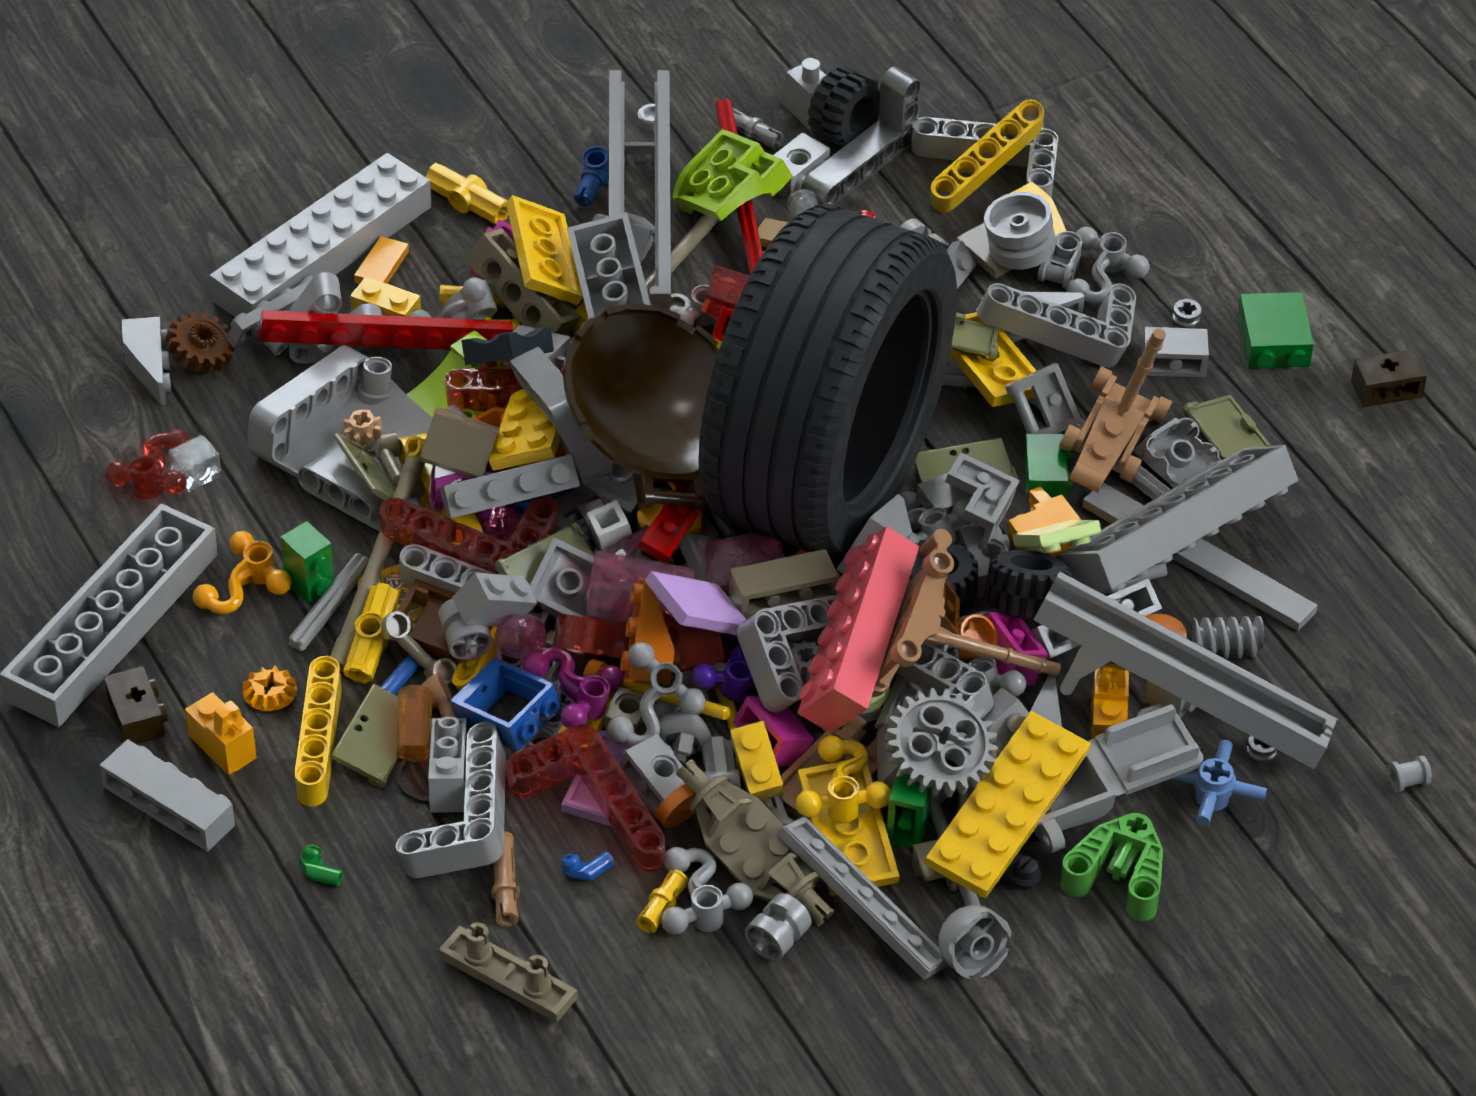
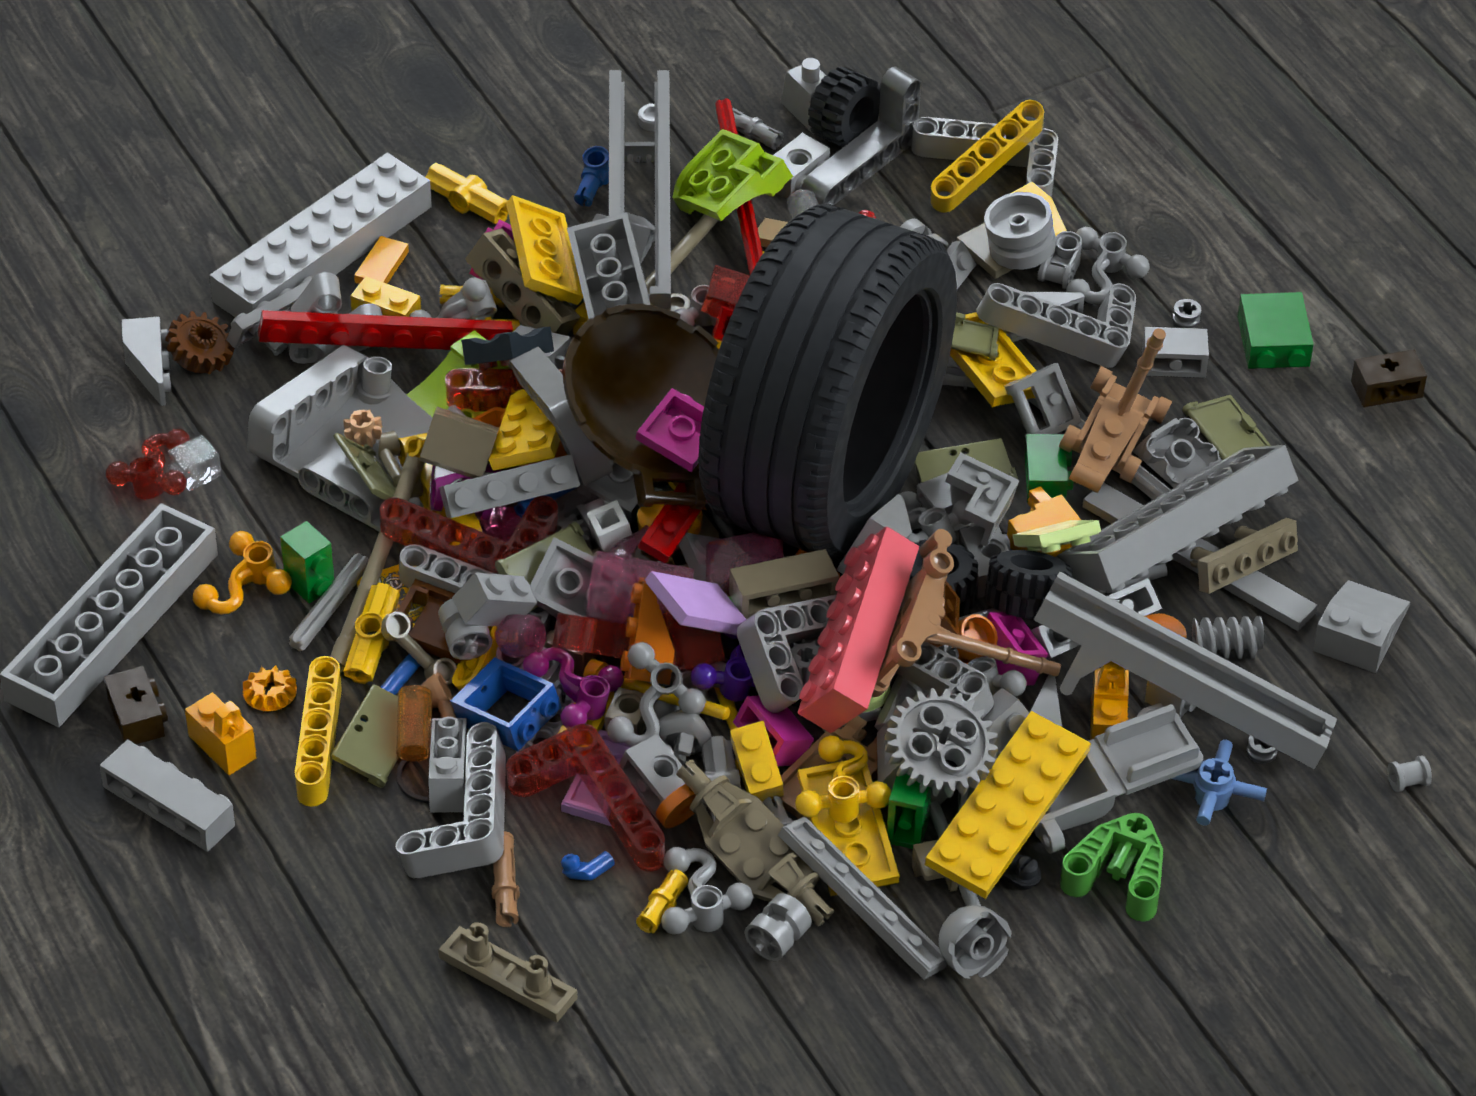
(315, 868): green arm -> none
(674, 429): none -> dark pink plate
(1245, 555): none -> dark tan plate
(1359, 625): none -> light grey slope

